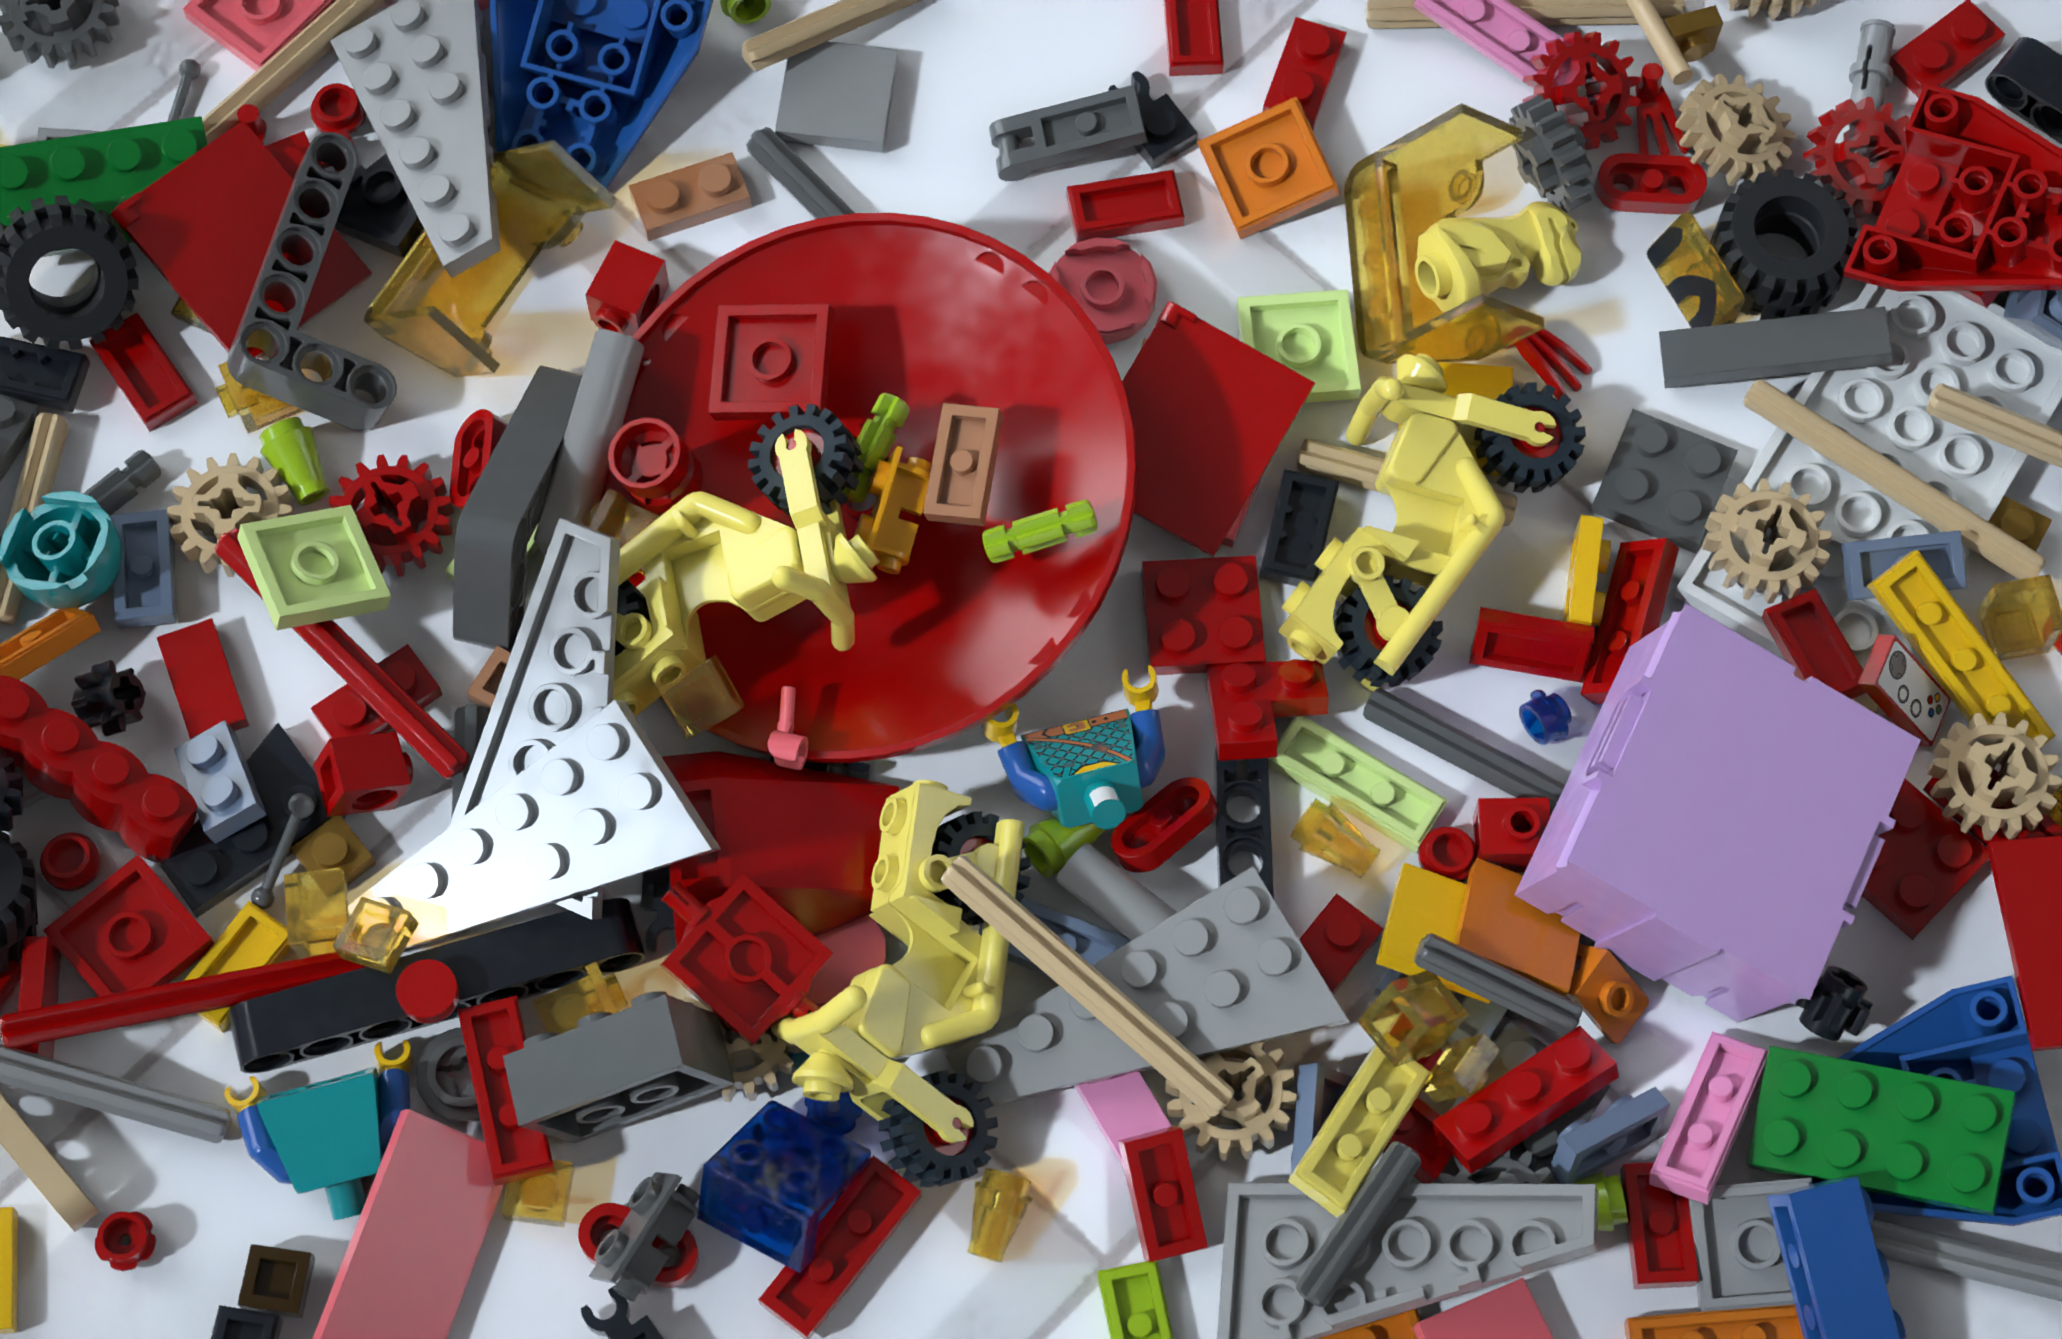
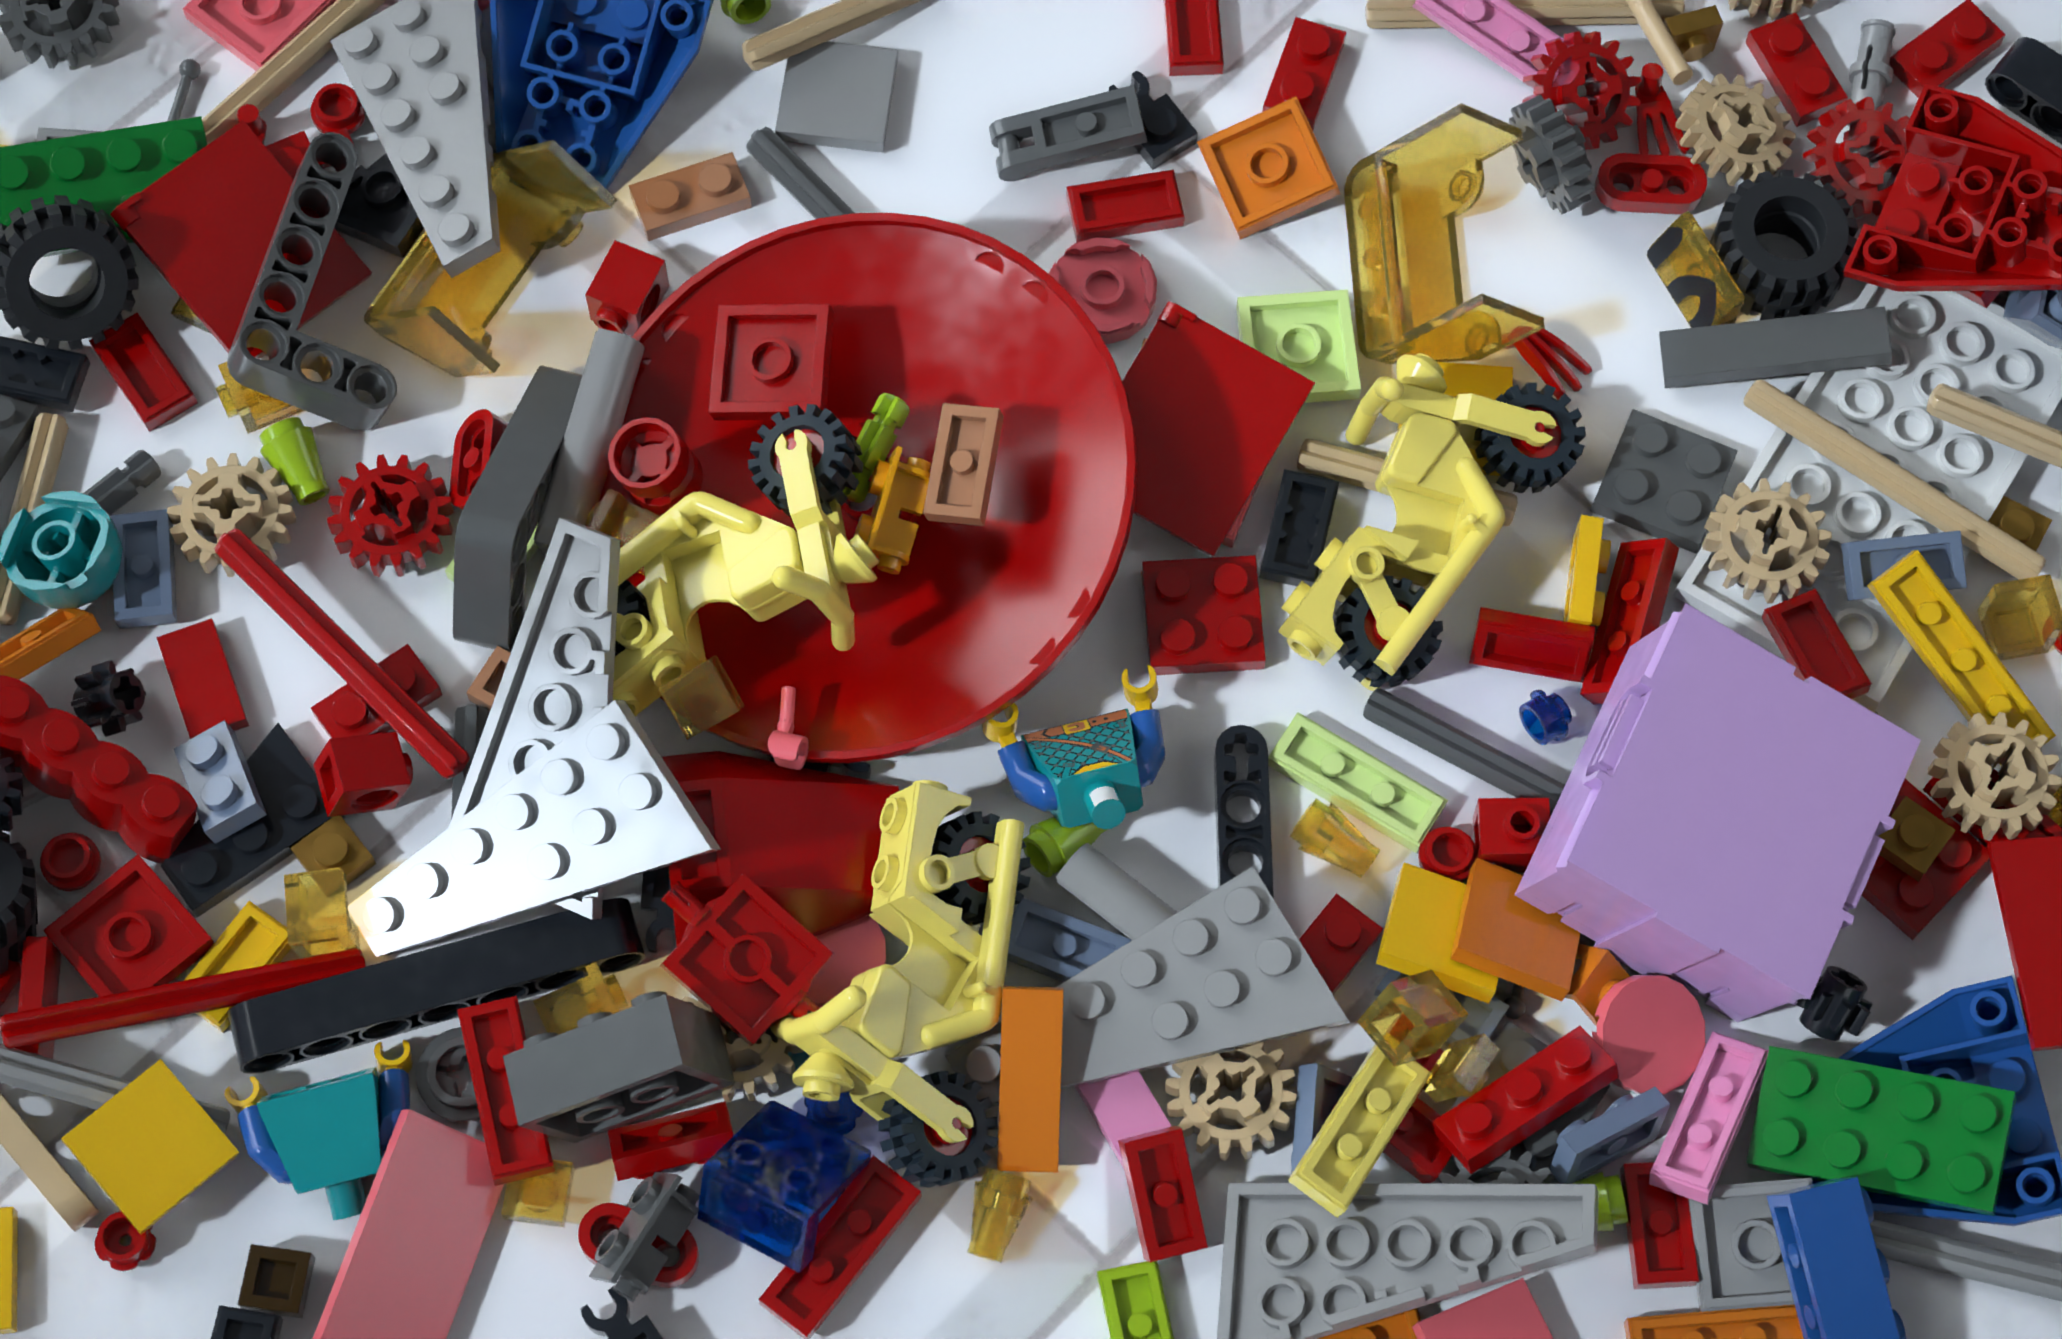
(150, 1146): none -> yellow tile
(301, 807): dark grey hinge -> none
(313, 567): yellowish green plate -> none
(375, 934): clear yellow plate -> none
(427, 991): red tile -> none
(669, 1141): none -> red plate
(1030, 1079): none -> orange tile
(1040, 531): lime axle -> none
(1087, 986): tan axle -> none
(1164, 824): red plate -> none
(1250, 696): red plate -> none
(1358, 1224): dark grey axle -> none
(1485, 253): light yellow animal -> none
(1497, 984): dark grey axle -> none
(1651, 1032): none -> coral tile
(1795, 68): none -> red plate
(1904, 689): tile -> none
(1914, 839): none -> pearl gold plate

